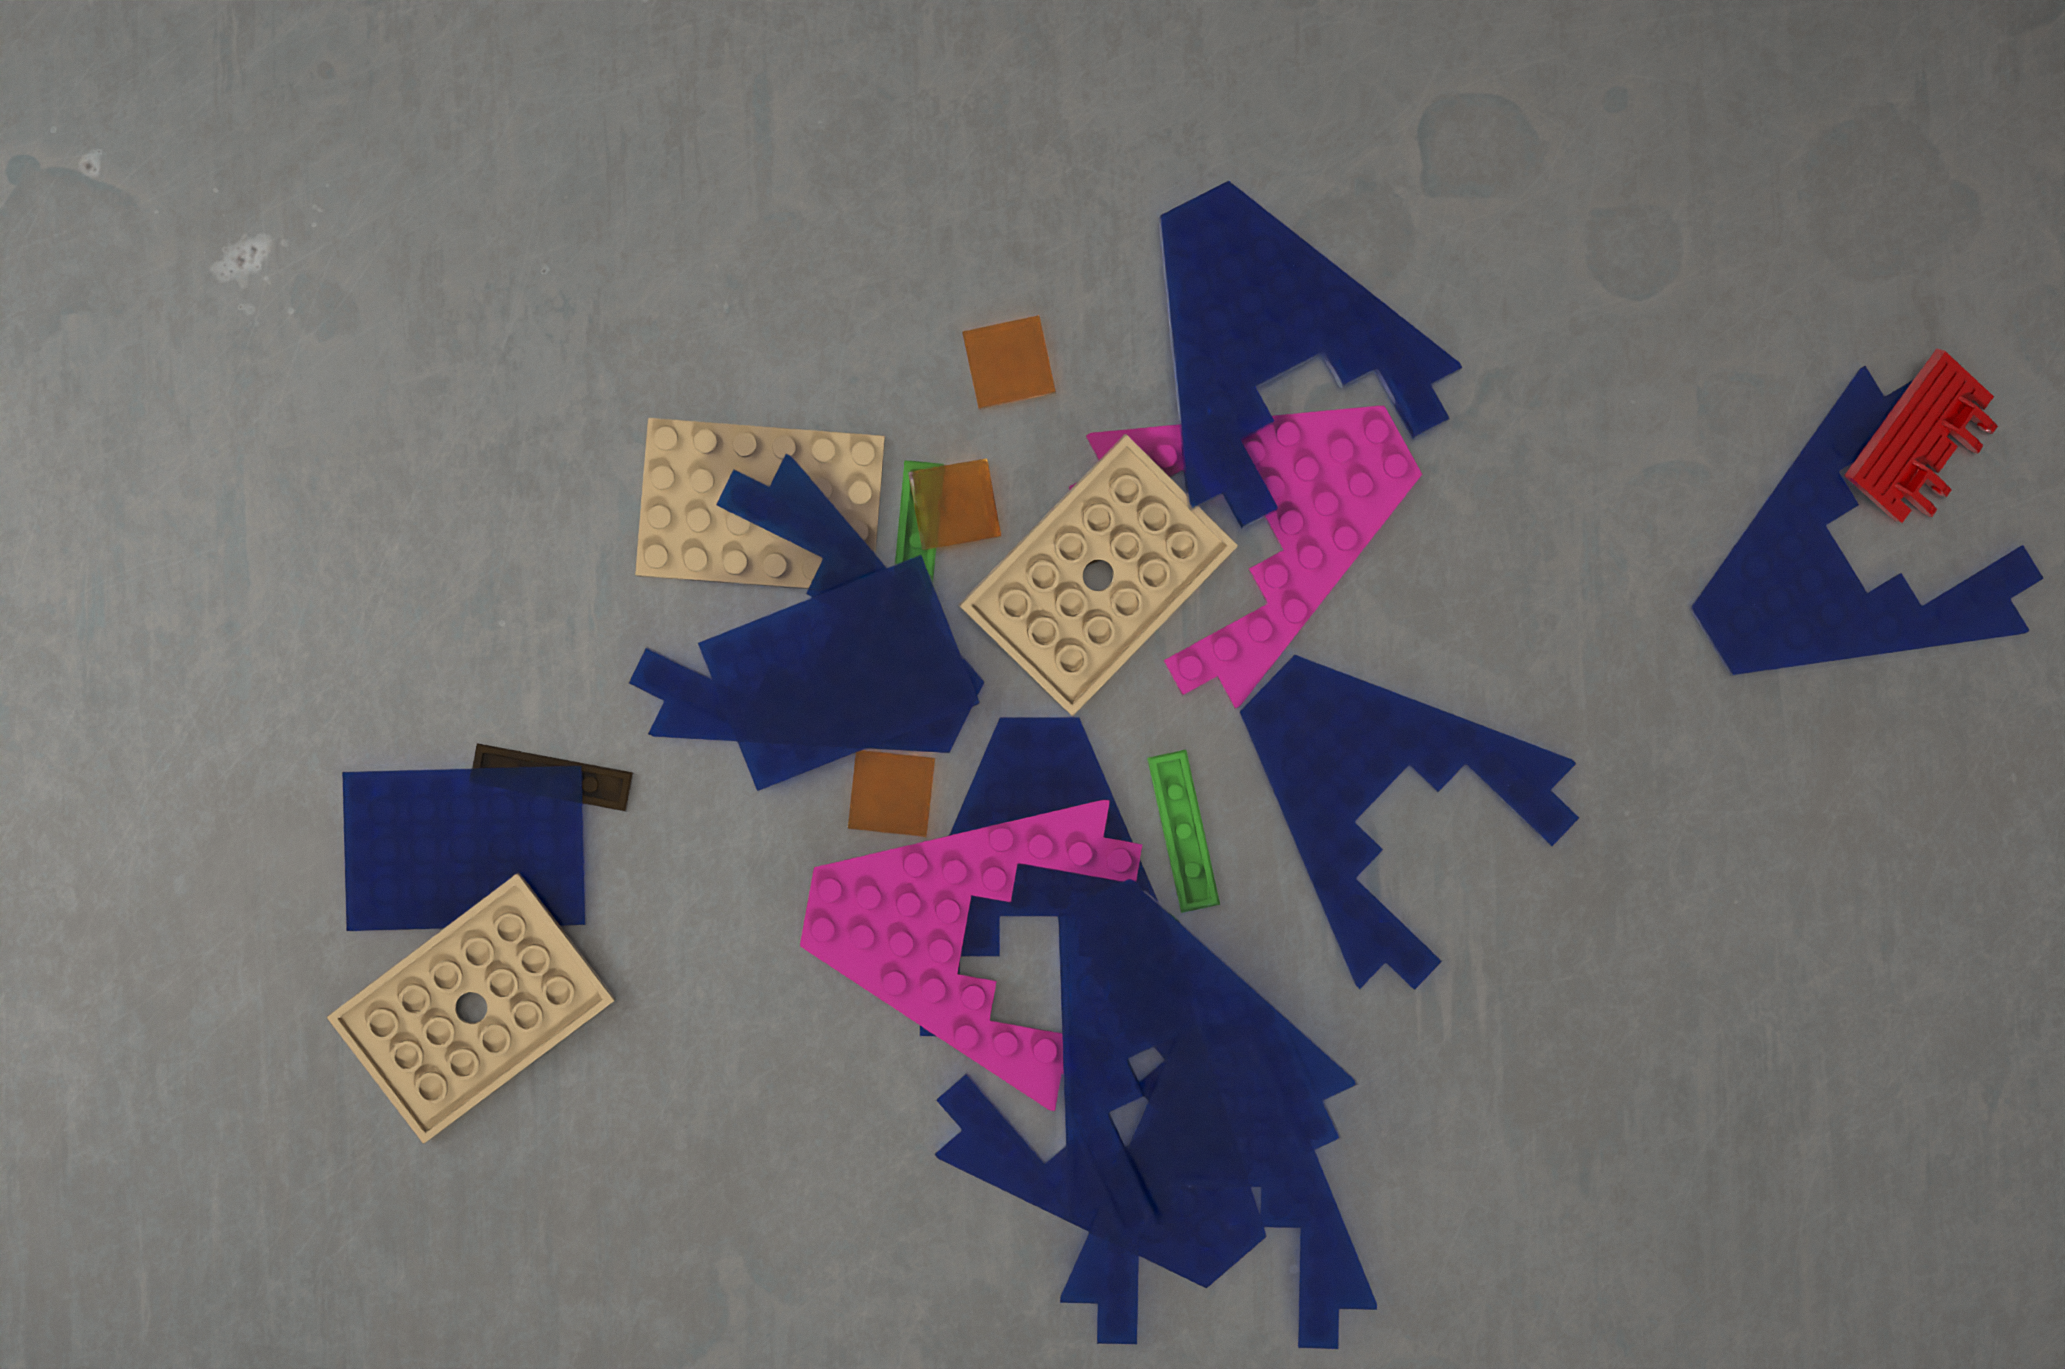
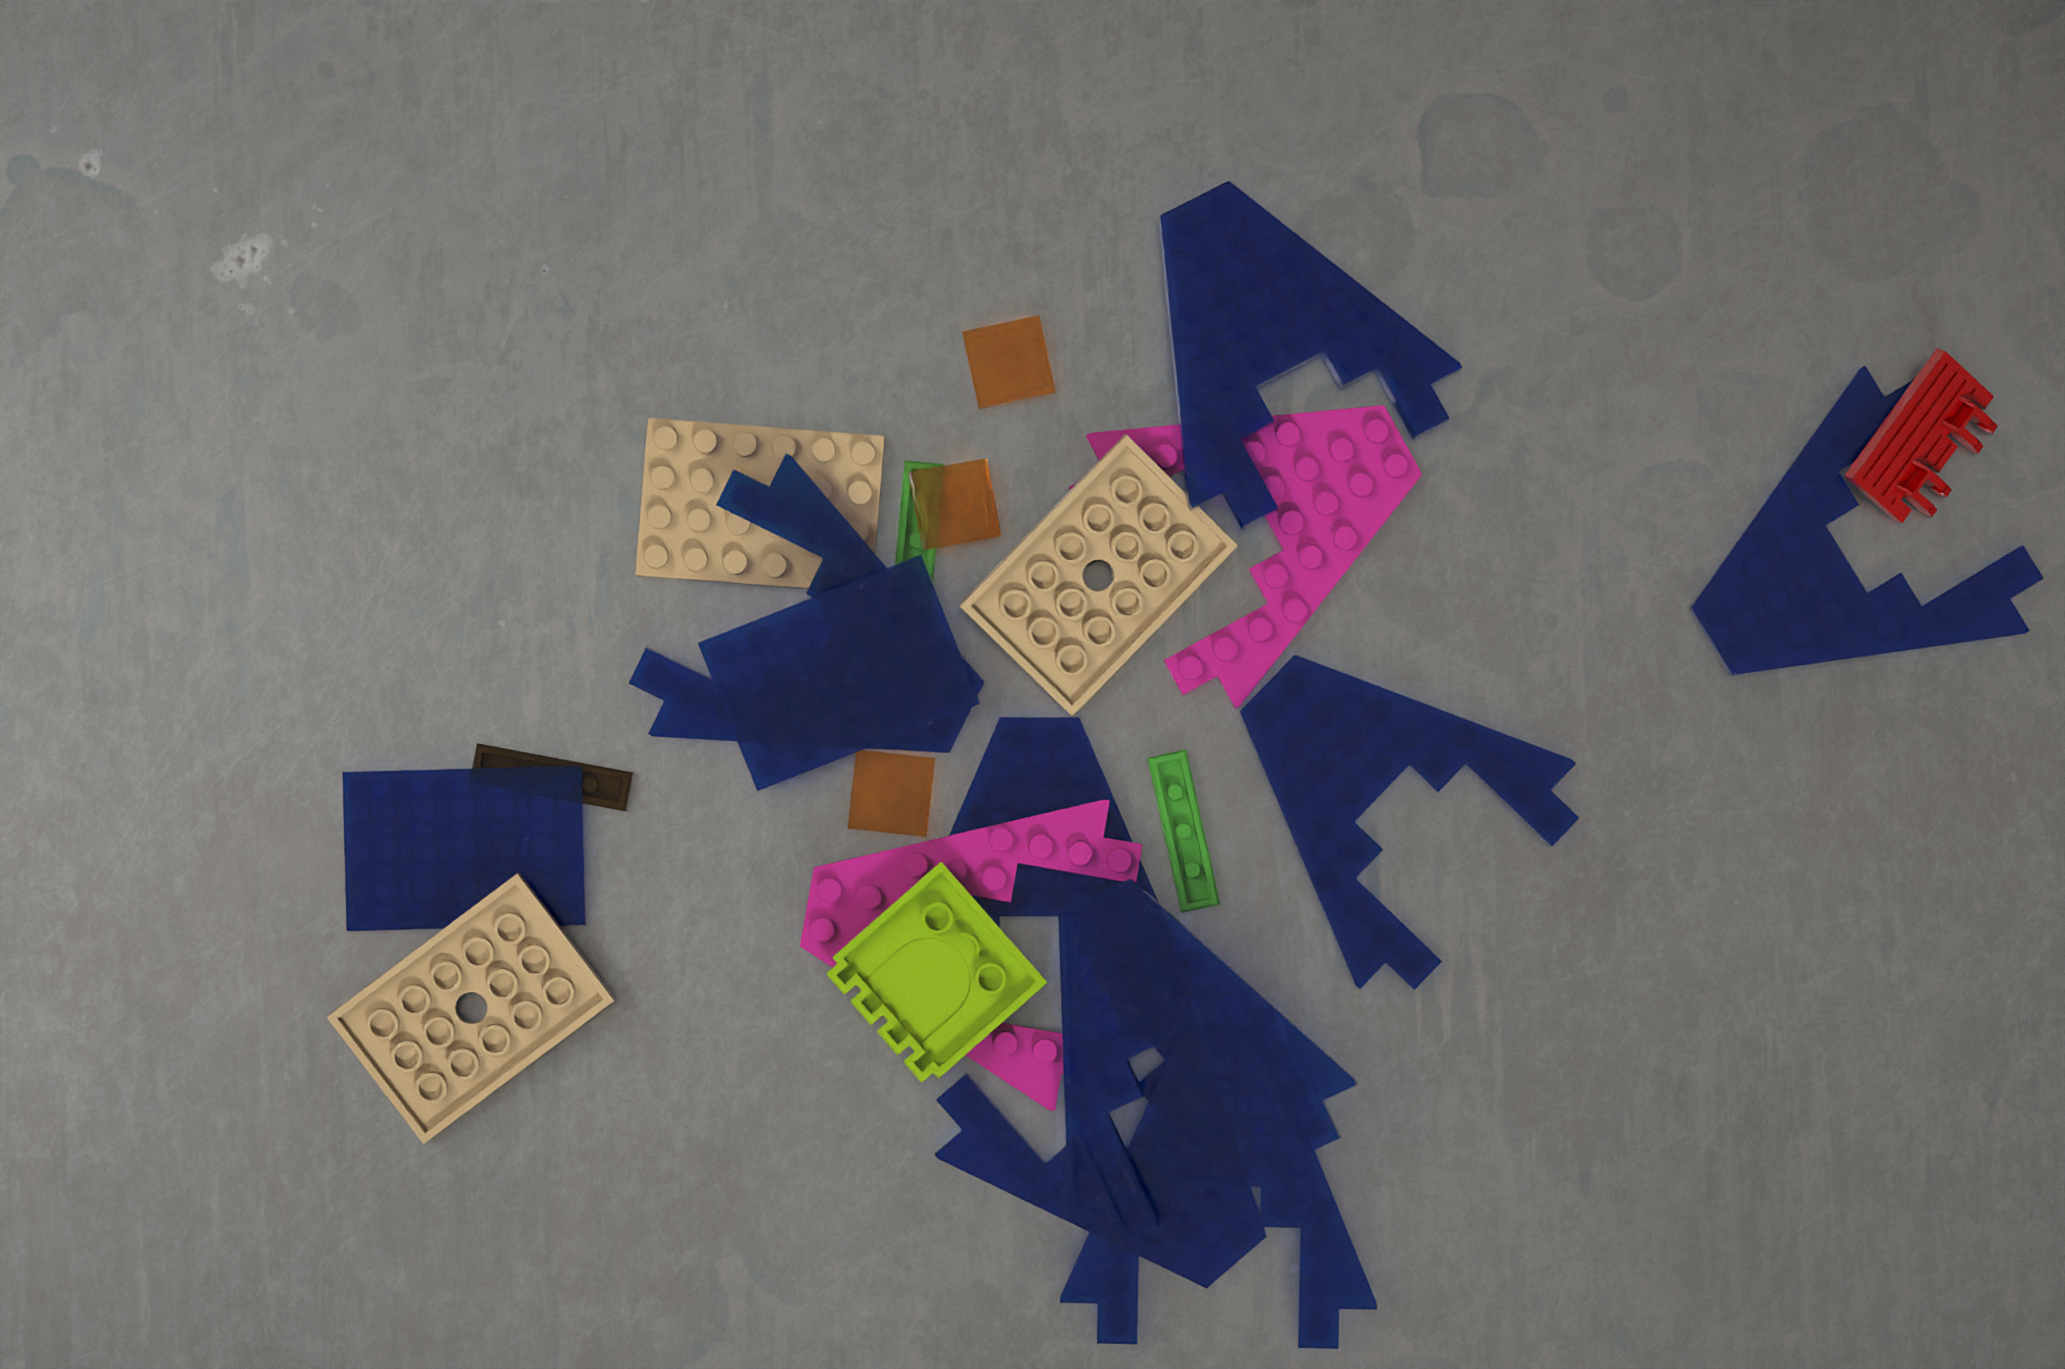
(935, 974): none -> lime hinge

